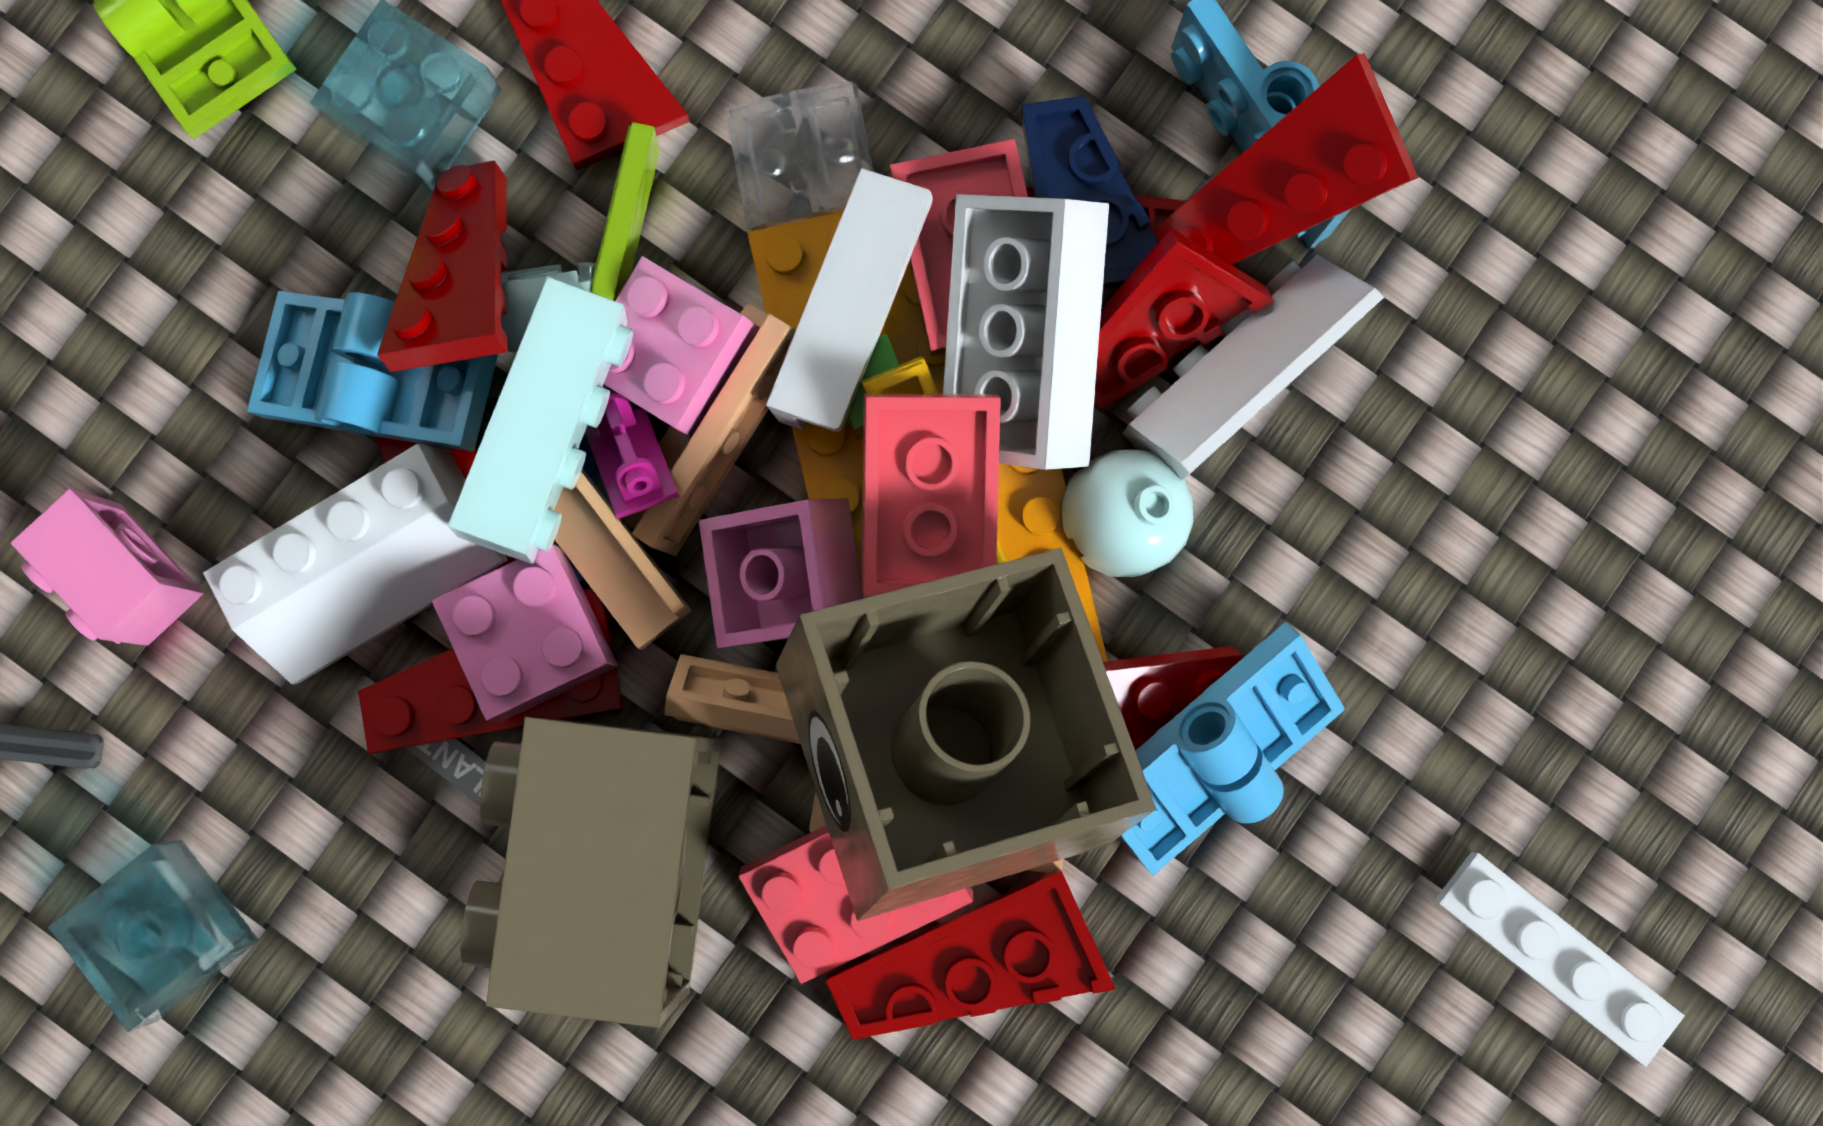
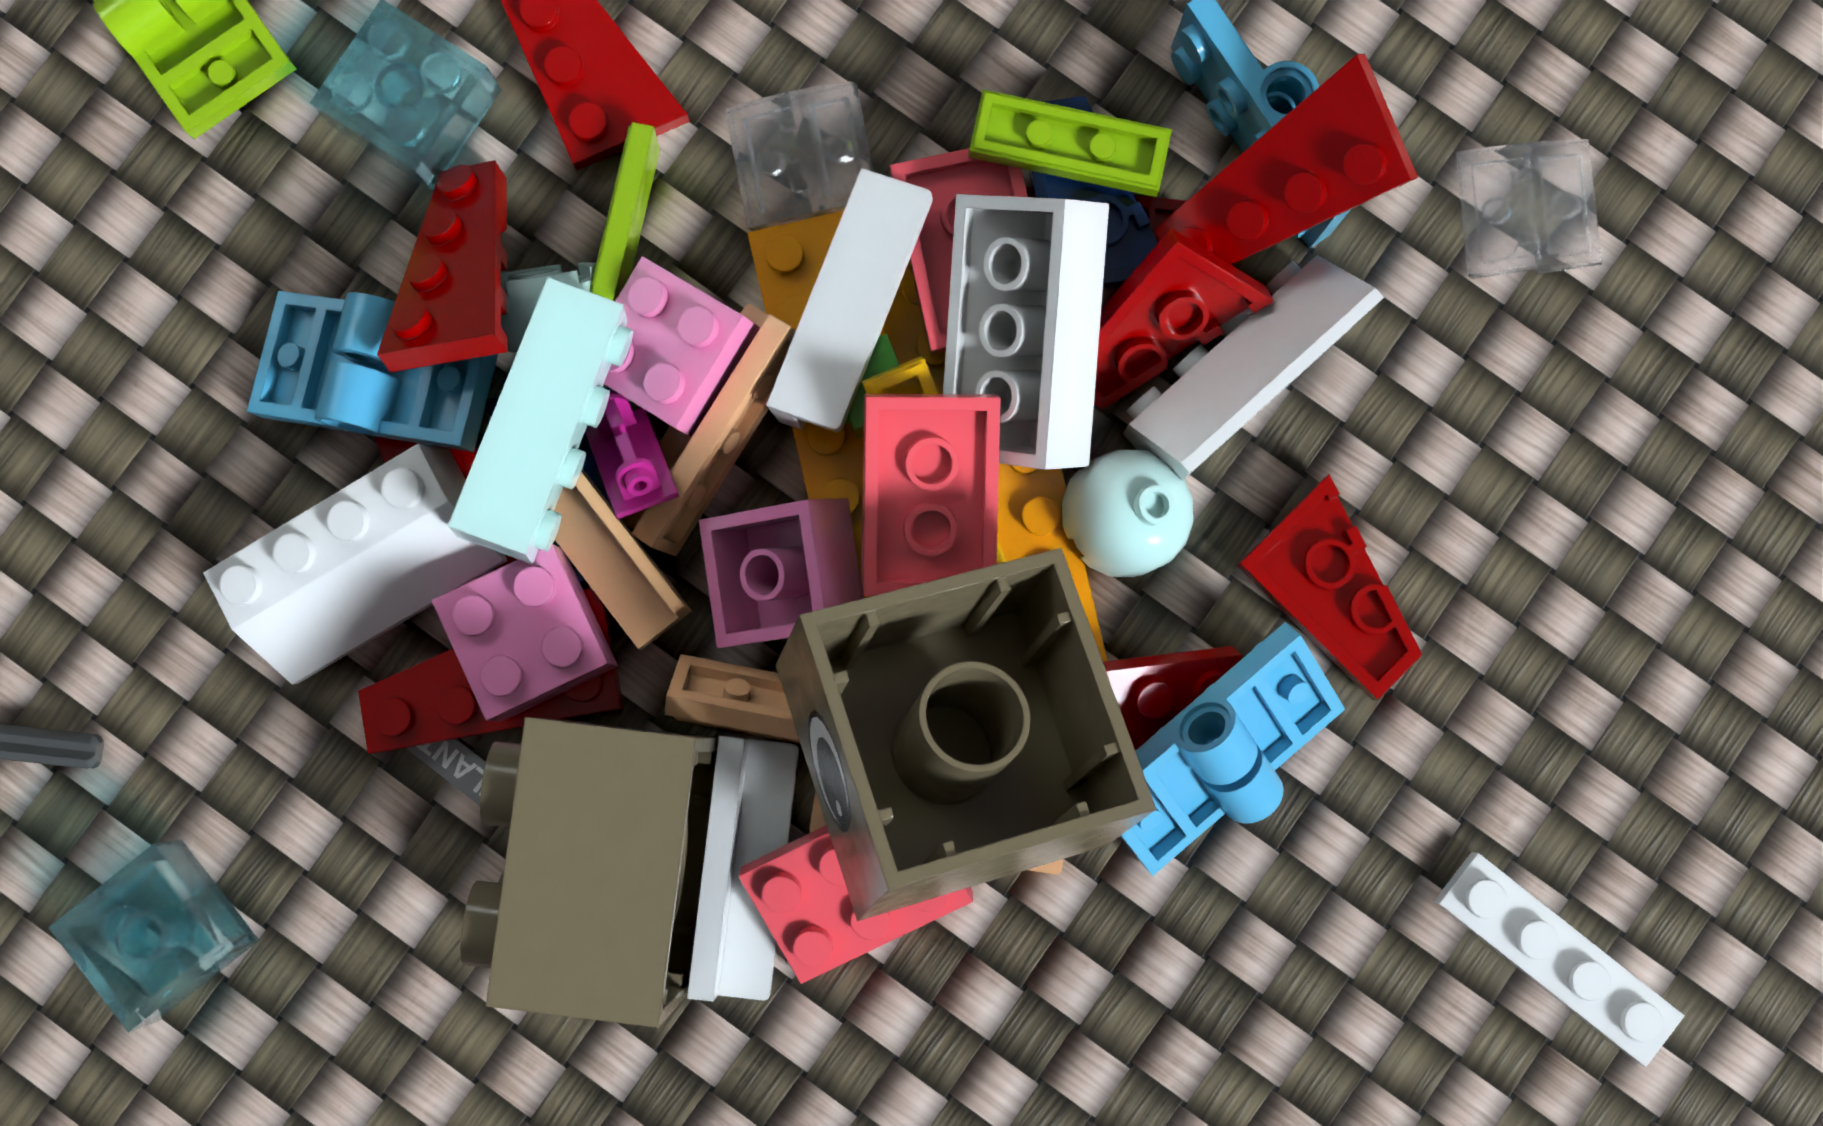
(105, 569): bright pink brick -> none
(746, 821): none -> white panel
(988, 959): red wing -> none
(1070, 143): none -> lime tile
(1329, 588): none -> red wing
(1528, 208): none -> clear slope

